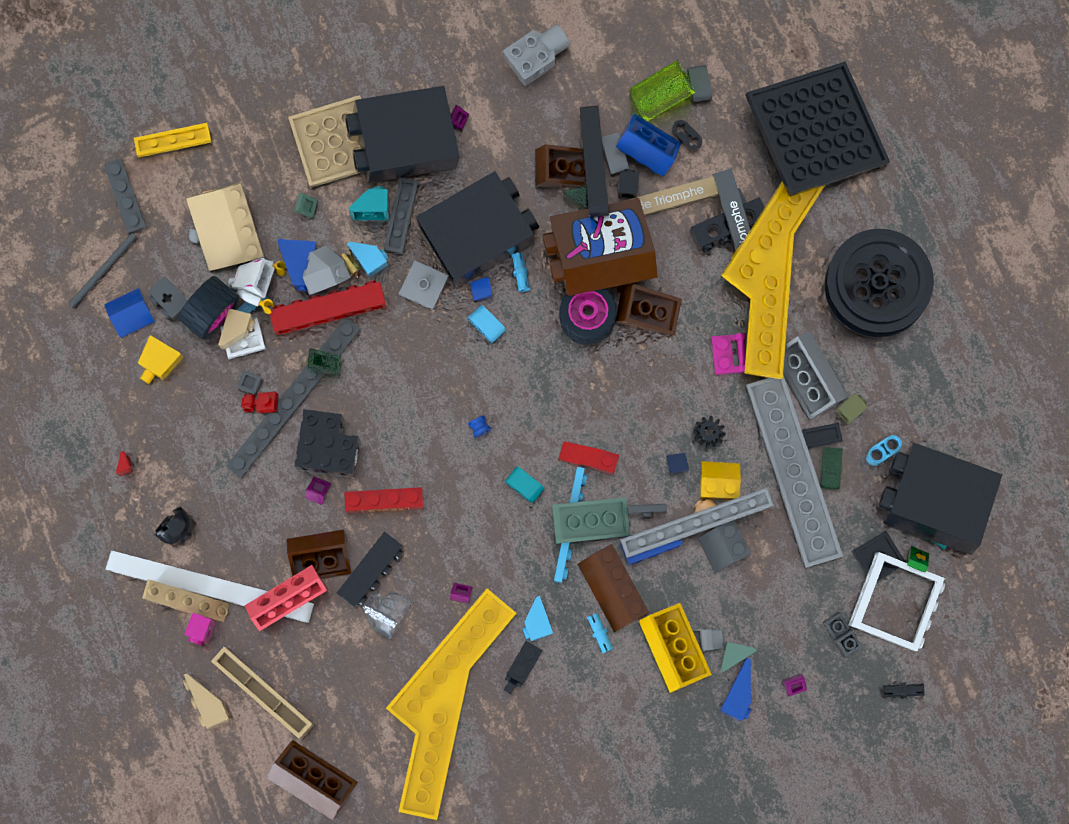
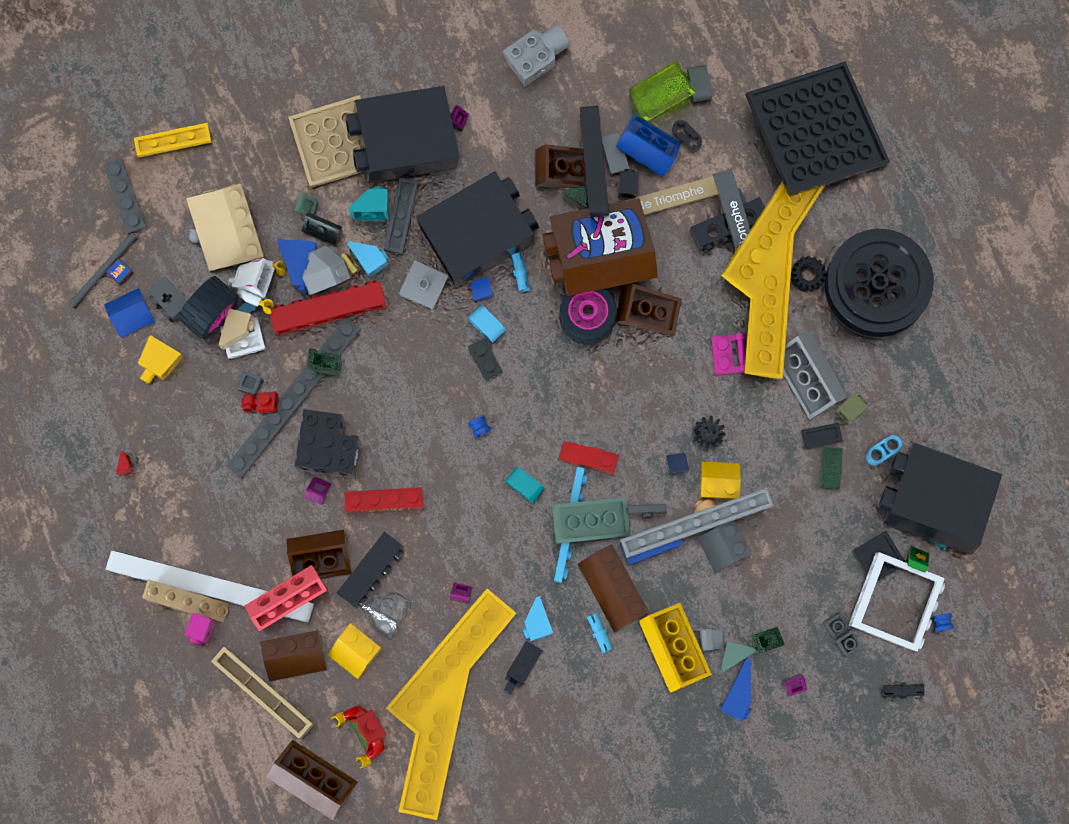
(119, 271): none -> tile
(174, 527): black cylinder -> none
(209, 705): tan slope -> none
(293, 655): none -> reddish brown slope
(321, 228): none -> pearl dark grey plate
(354, 651): none -> yellow slope
(367, 730): none -> red torso
(485, 359): none -> pearl dark grey plate
(767, 640): none -> clear green slope
(794, 471): light grey plate -> none
(800, 281): none -> black tyre
(943, 622): none -> blue wheel

